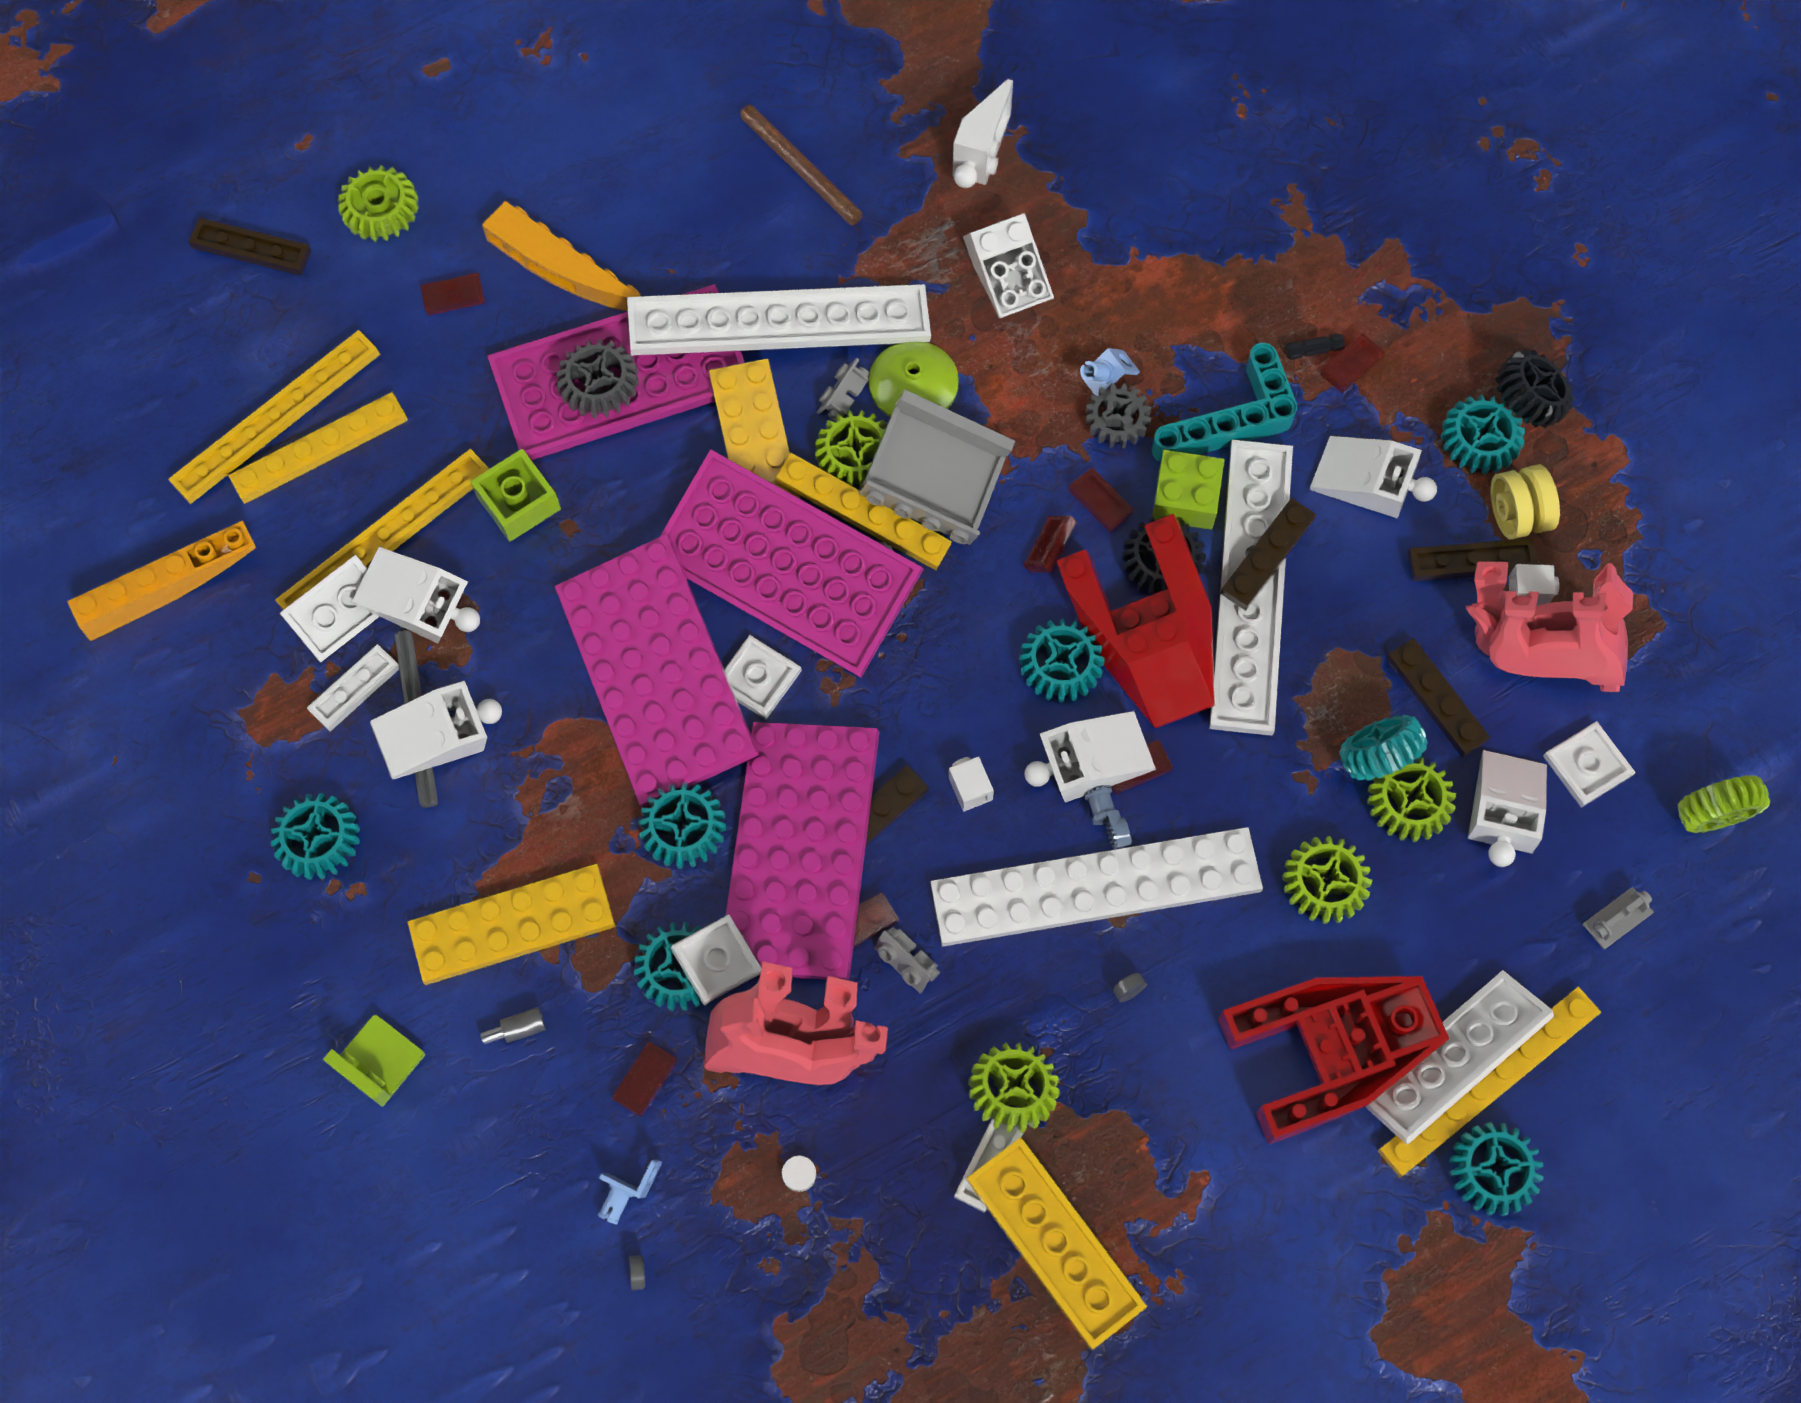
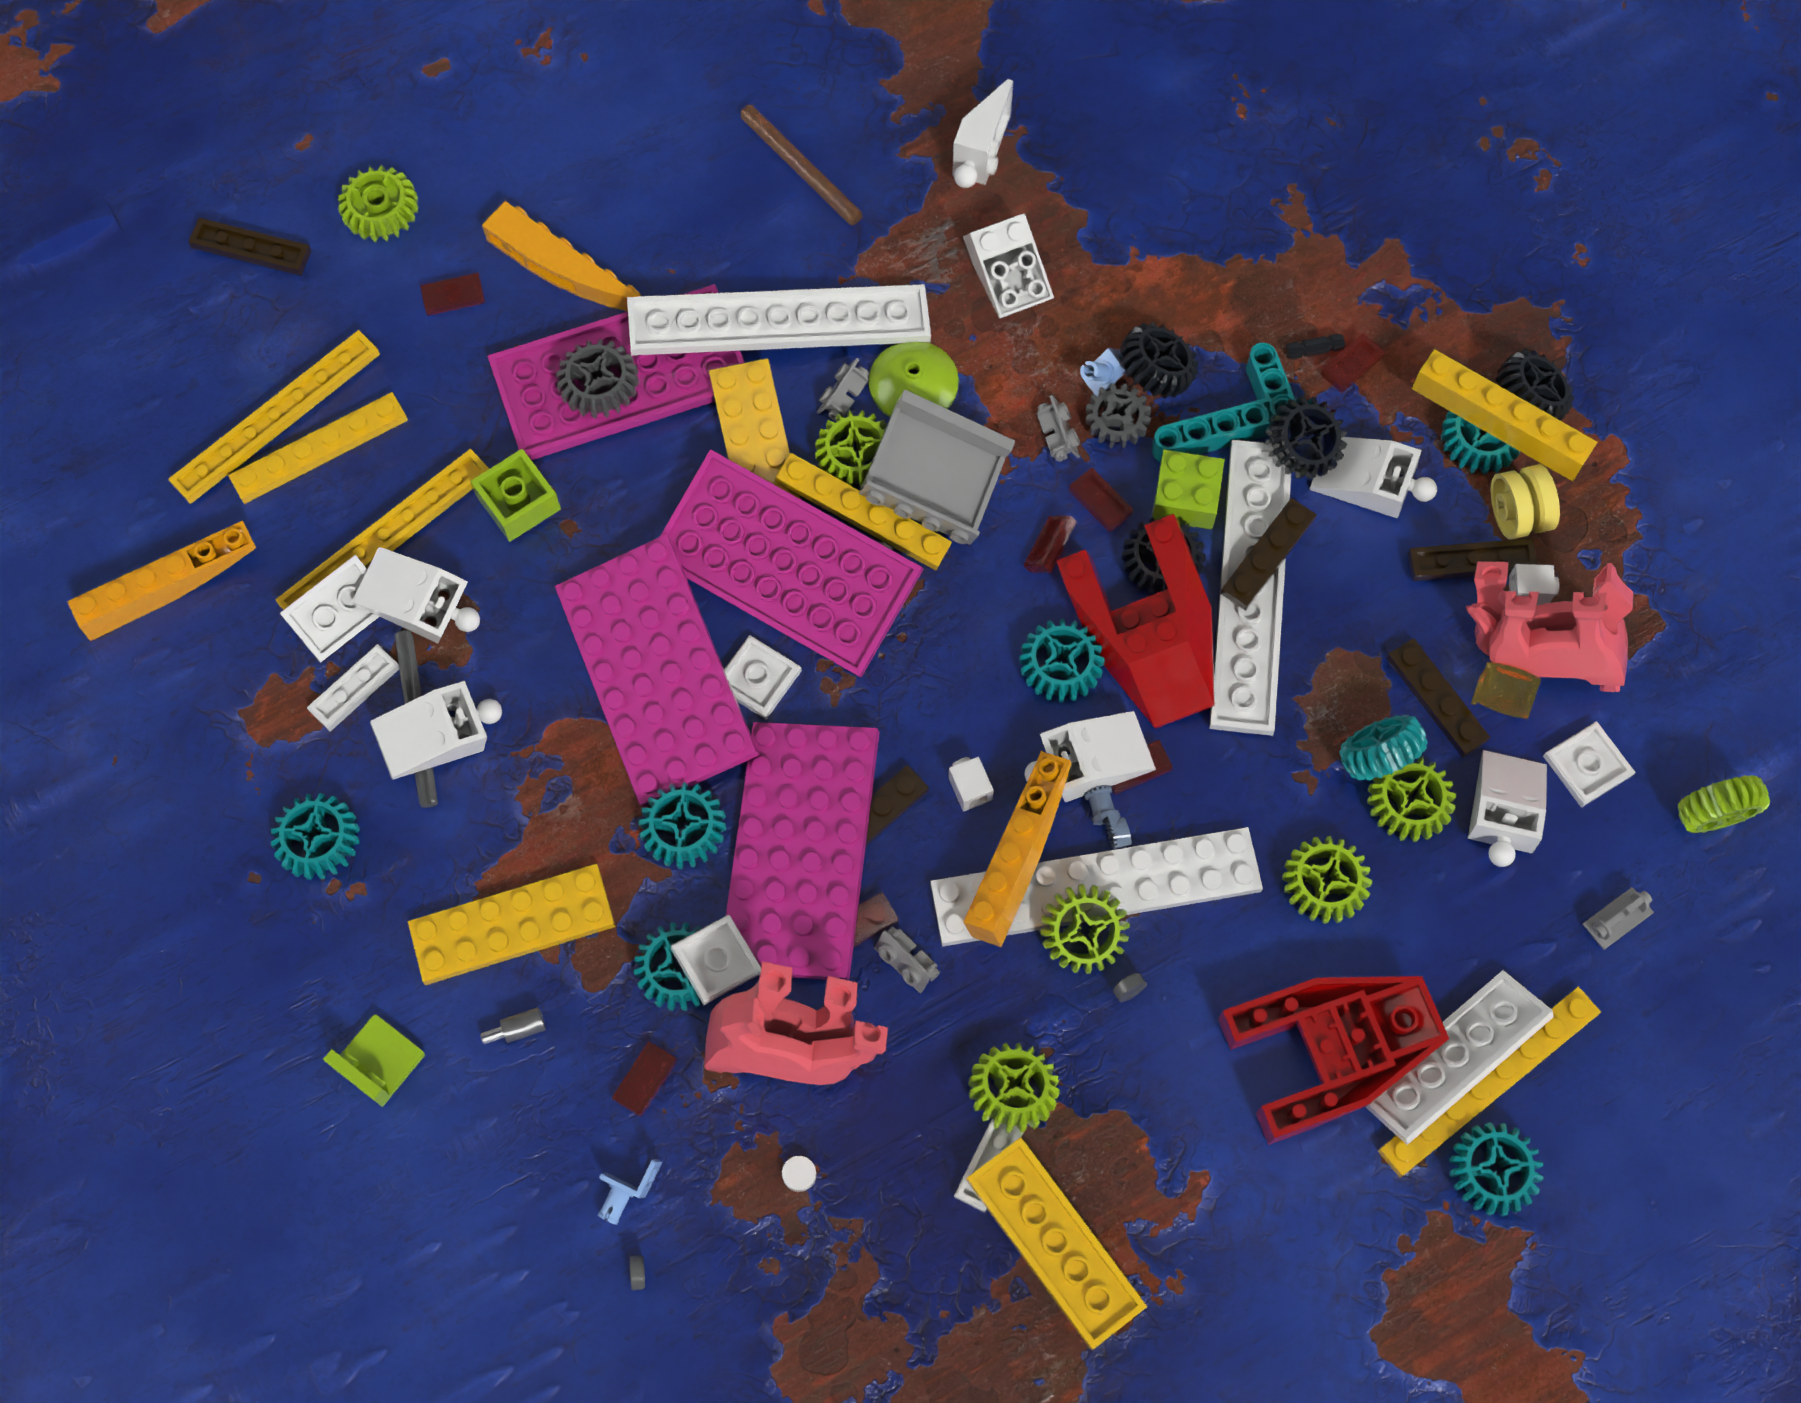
(1018, 852): none -> light orange slope
(1064, 439): none -> light grey hinge
(1098, 924): none -> lime gear
(1158, 360): none -> black gear
(1299, 414): none -> black gear
(1503, 415): none -> yellow brick
(1506, 690): none -> clear yellow piece

